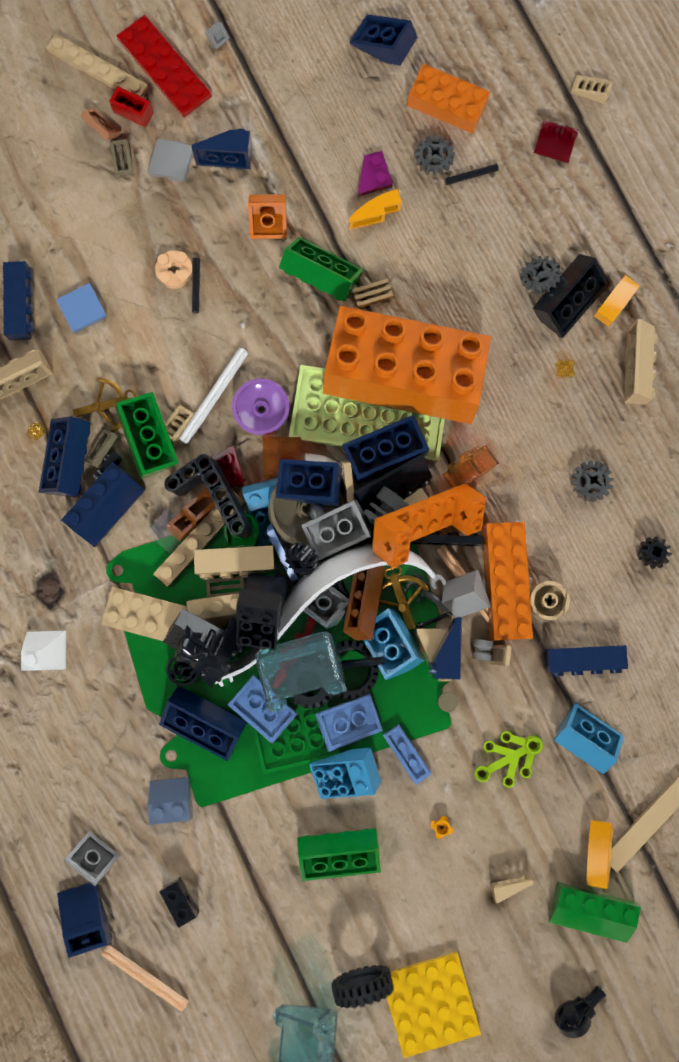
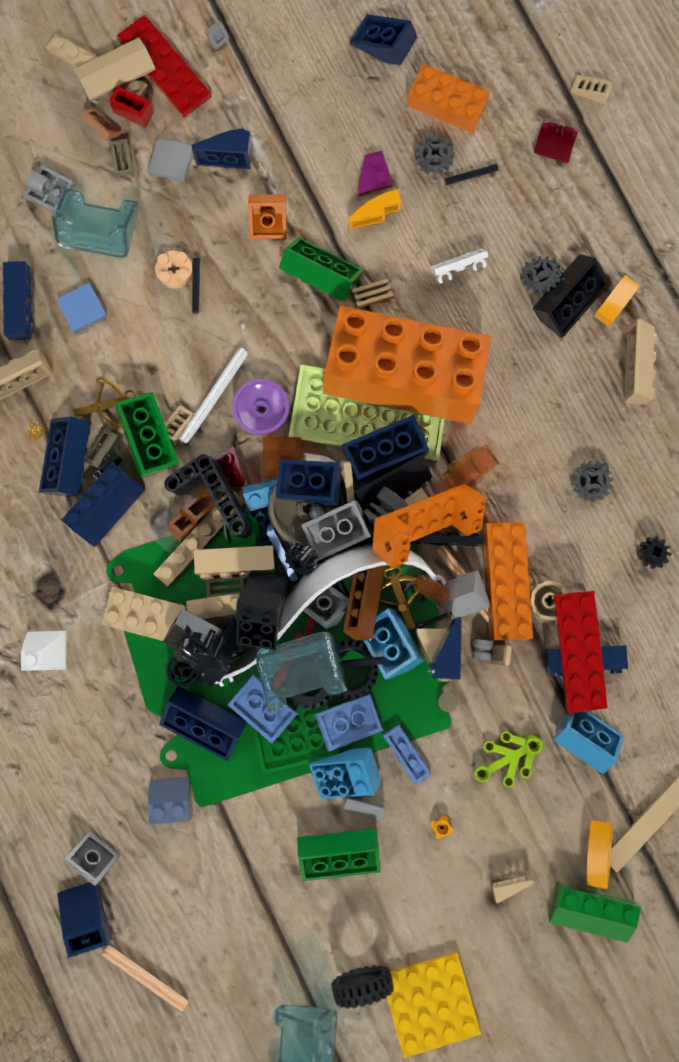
(47, 188): none -> light grey plate
(93, 226): none -> clear light blue windscreen
(115, 69): none -> tan slope
(179, 902): black brick -> none
(364, 808): none -> light grey slope
(431, 589): none -> clear orange piece
(459, 264): none -> white plate
(561, 373): clear yellow plate -> none
(572, 1011): black pin -> none
(580, 651): none -> red plate

